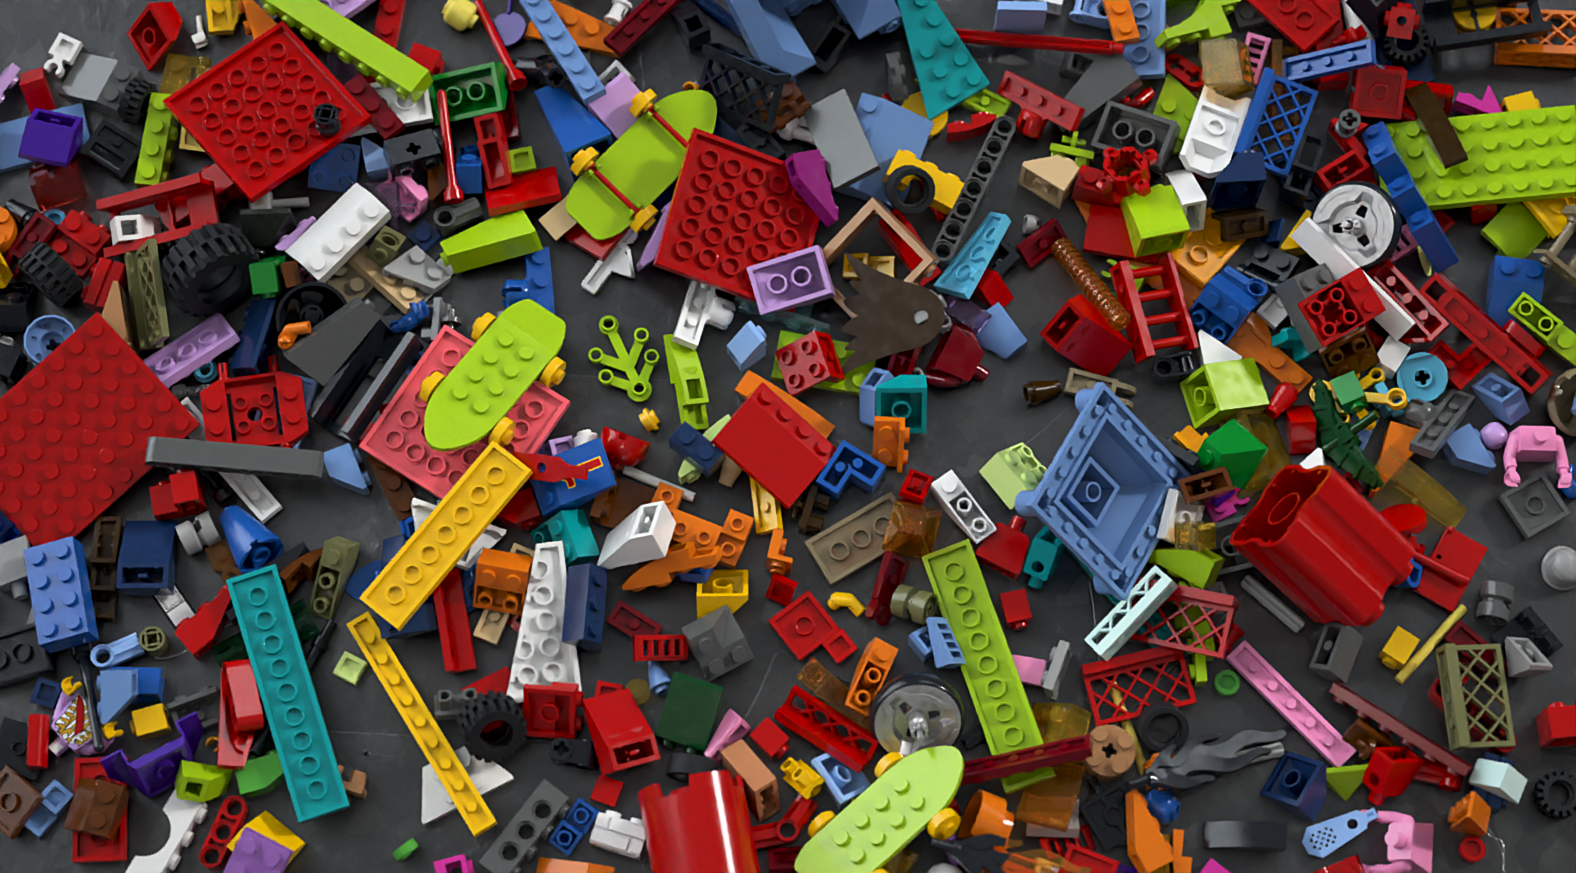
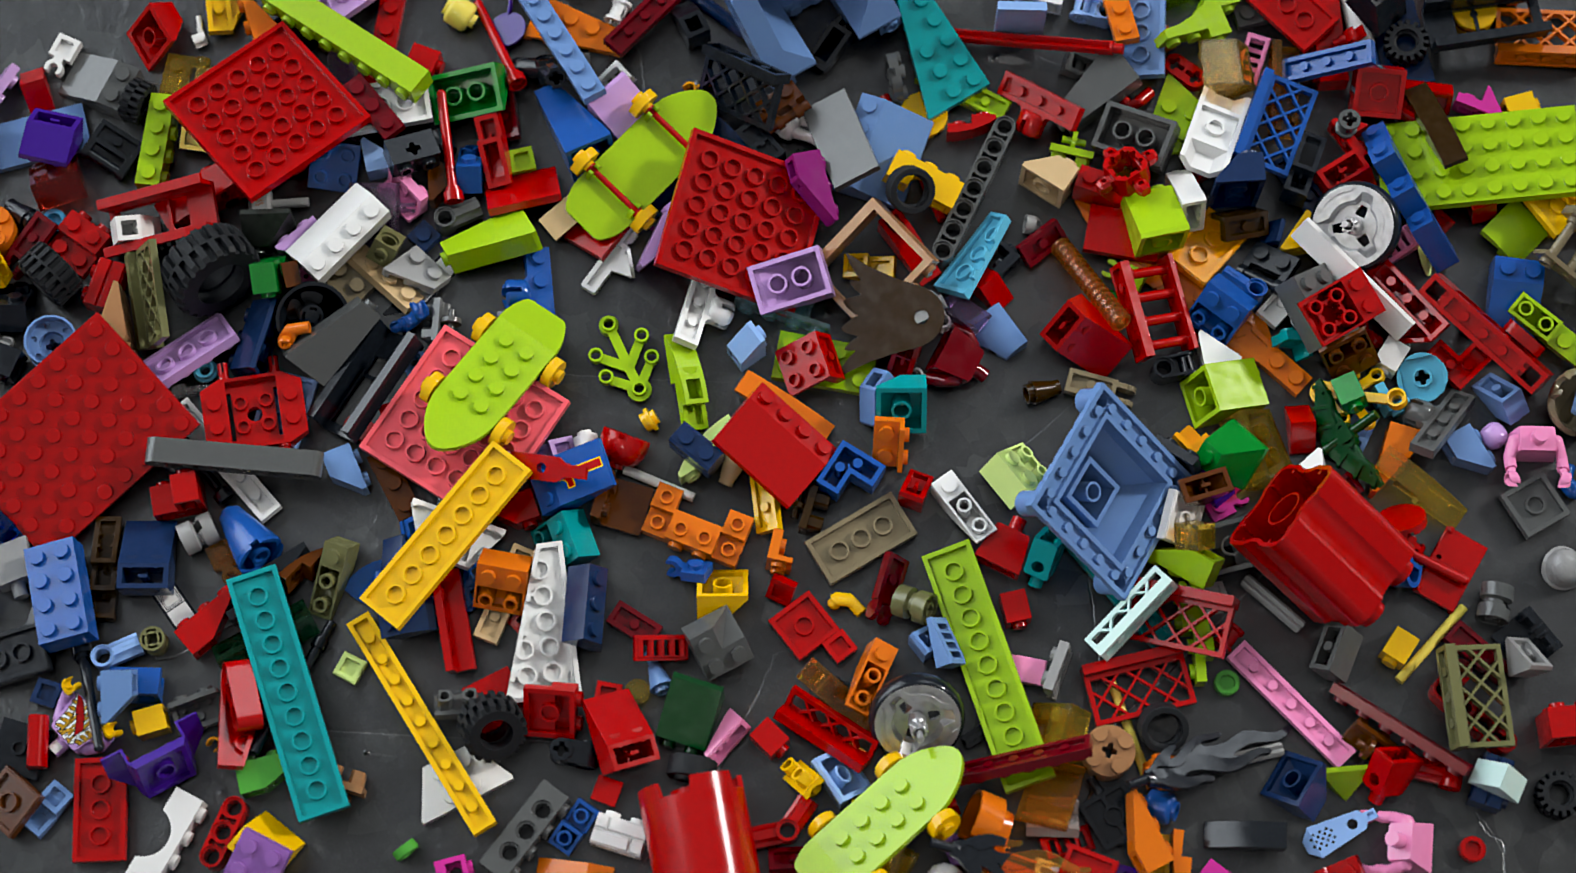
(97, 809): reddish brown slope -> none
(201, 781): lime slope -> none
(327, 120): black wheel -> none
(639, 537): white slope -> none
(678, 558): orange slope -> none
(758, 781): nougat slope -> none
(912, 529): clear orange slope -> none
(1282, 398): red cone -> none
(1401, 30): red brick -> none
(1470, 815): orange slope -> none

